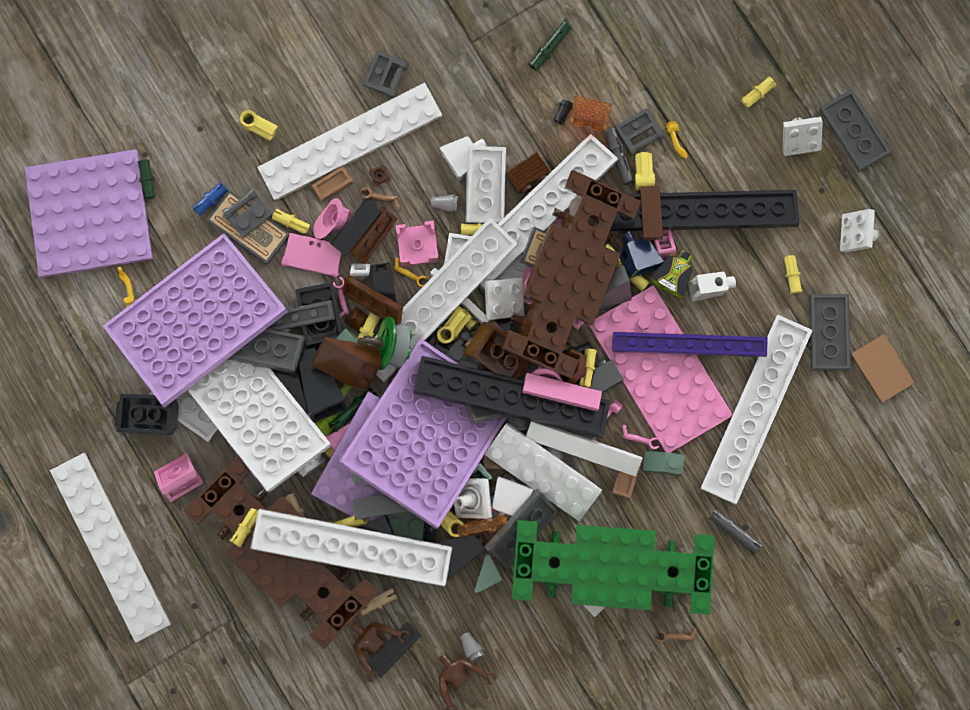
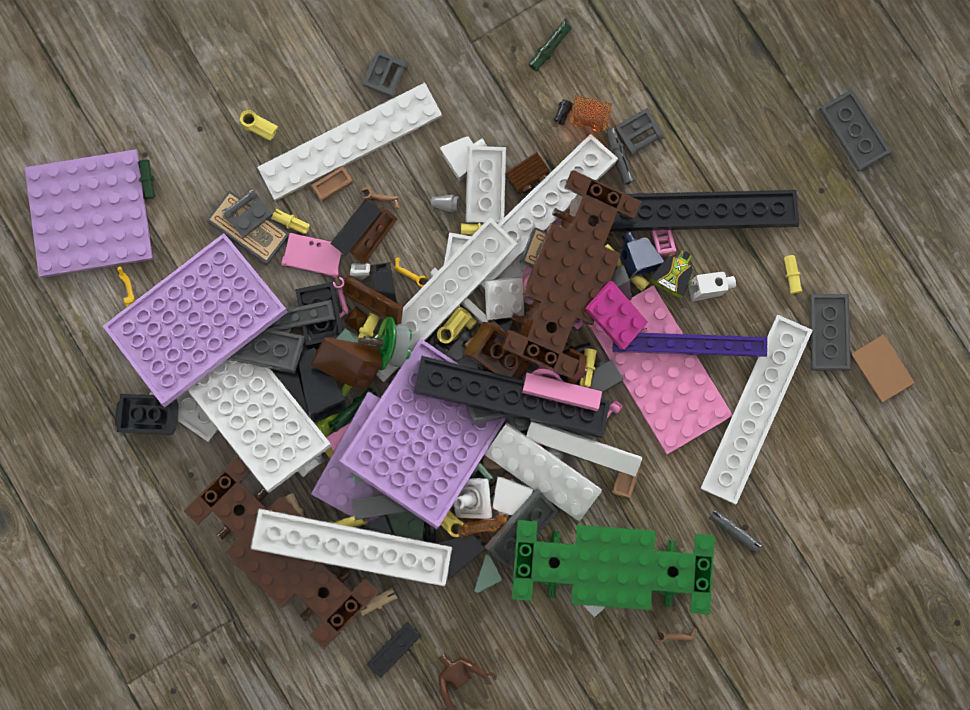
(110, 548): white plate -> none
(178, 477): bright pink bracket -> none
(210, 198): blue pin -> none
(245, 528): light yellow axle -> none
(332, 218): bright pink piece -> none
(370, 641): reddish brown piece -> none
(384, 177): reddish brown plate -> none
(417, 244): bright pink panel -> none
(472, 649): light grey cone -> none
(616, 315): none -> dark pink plate
(638, 438): bright pink piece -> none
(644, 170): light yellow piece -> none
(651, 213): reddish brown tile -> none
(663, 463): sand green slope -> none
(673, 127): yellow piece -> none
(758, 92): light yellow axle -> none
(802, 136): white plate -> none
(858, 231): white plate -> none

